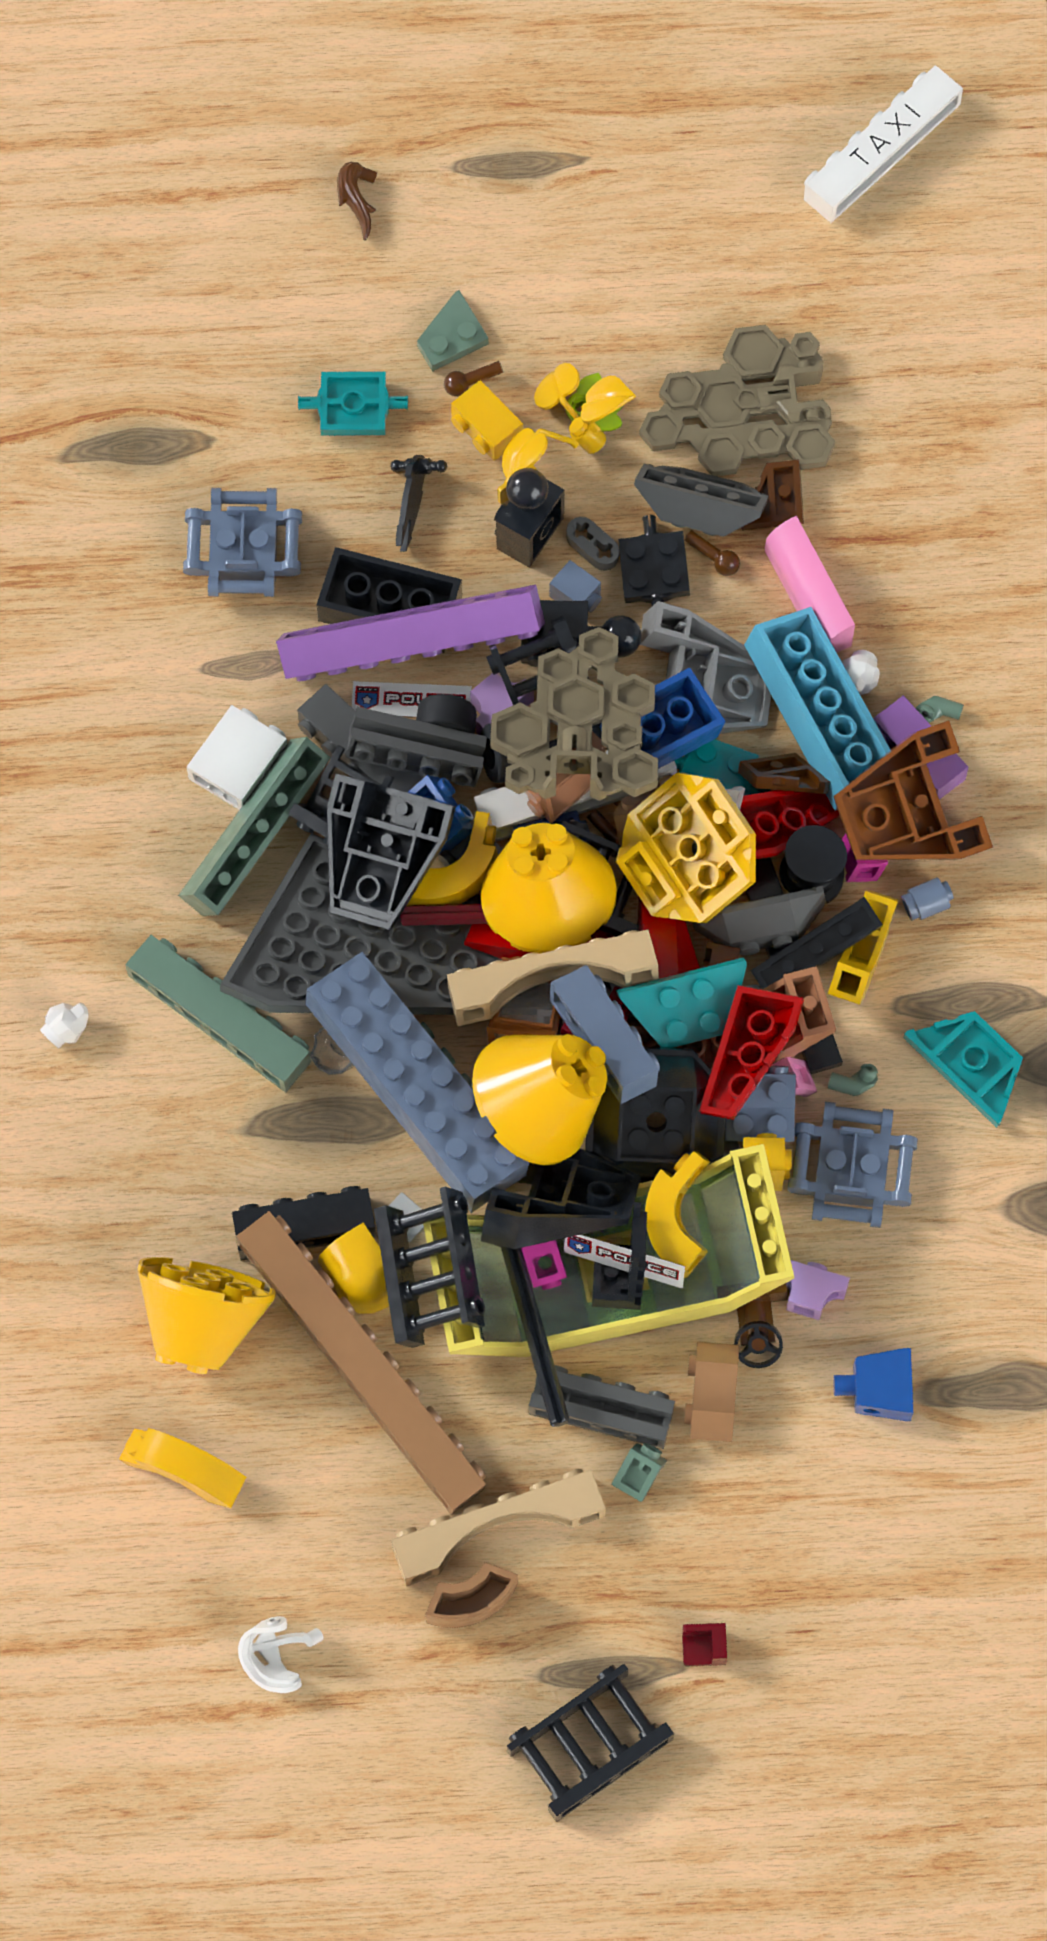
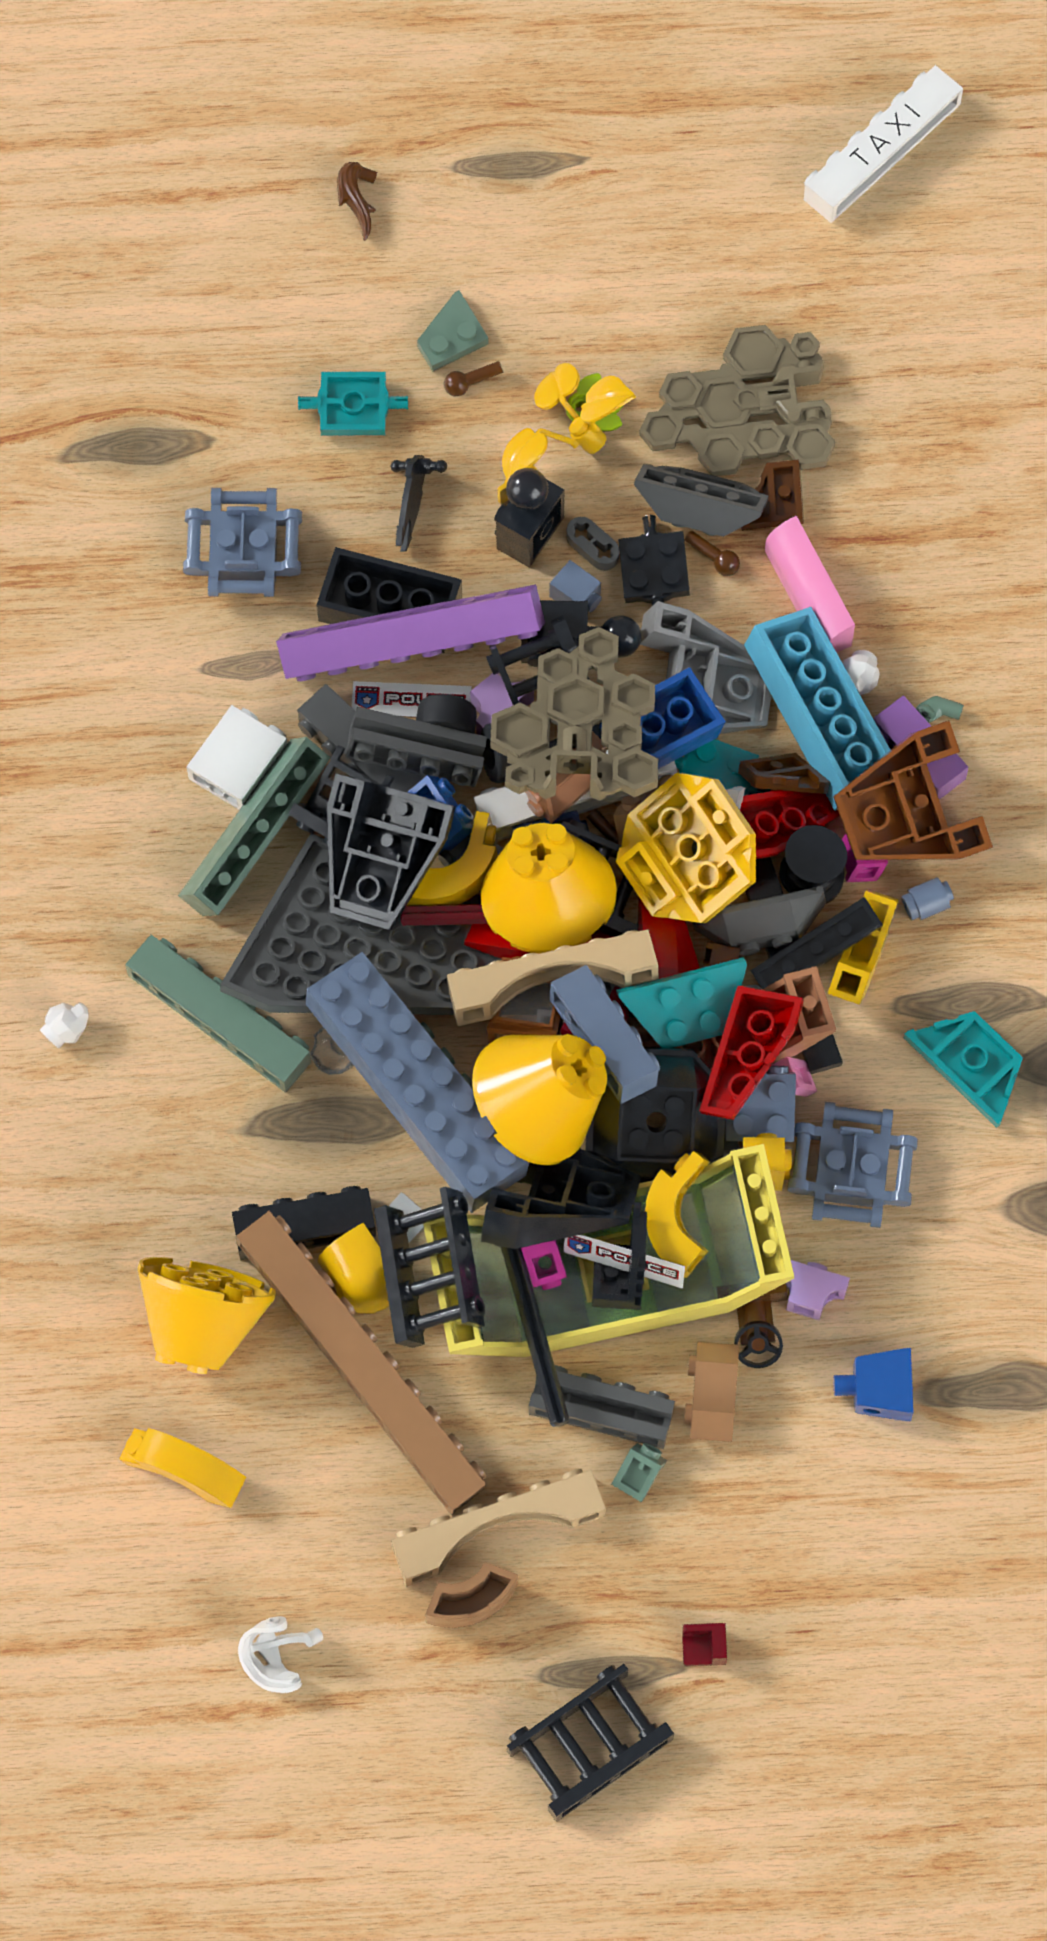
(485, 420): yellow brick -> none
(857, 1083): sand green arm -> none

